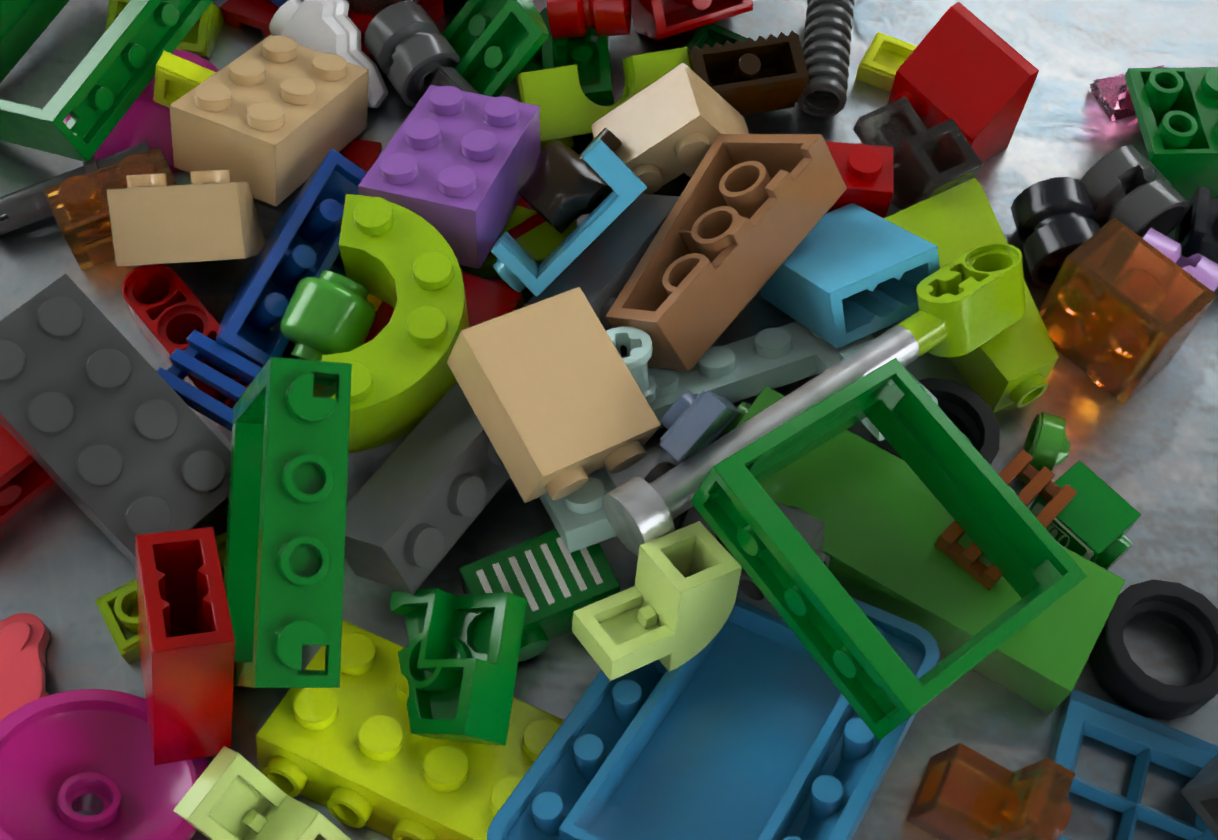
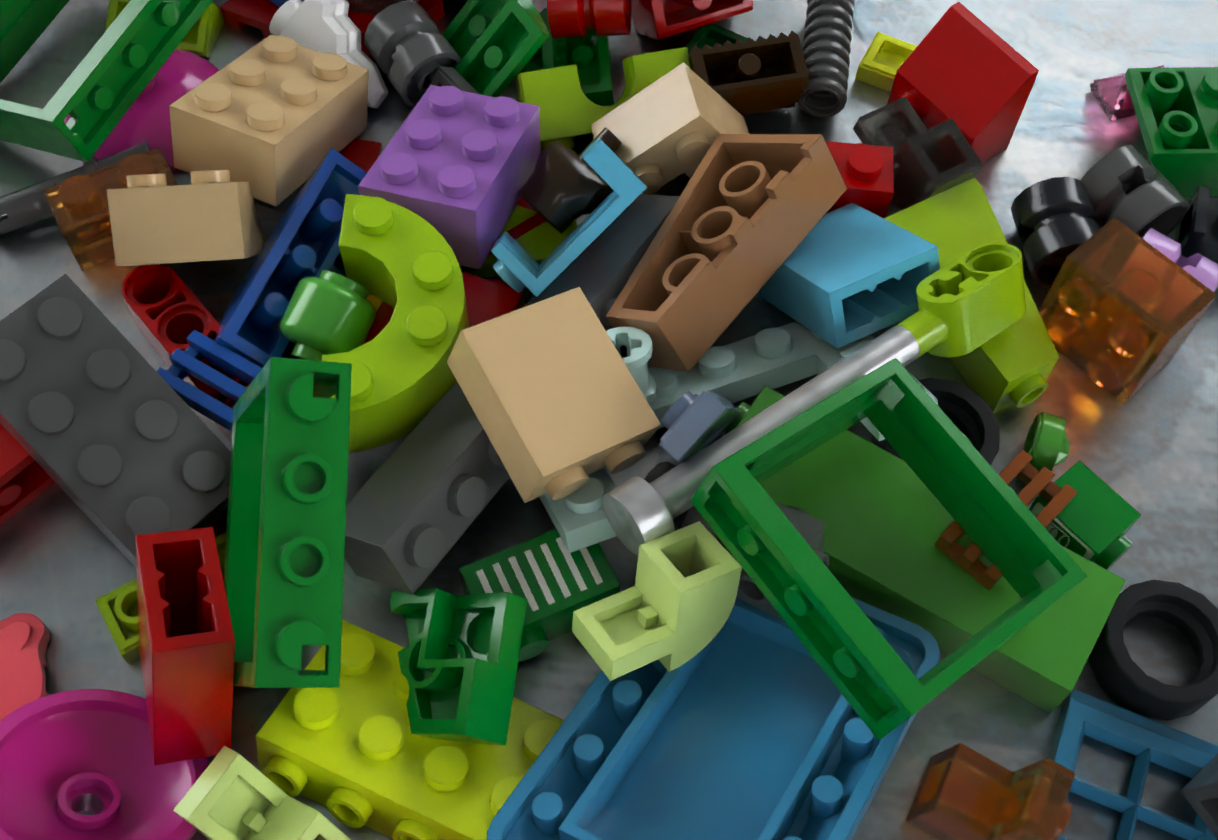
(176, 77): neon yellow tile -> none

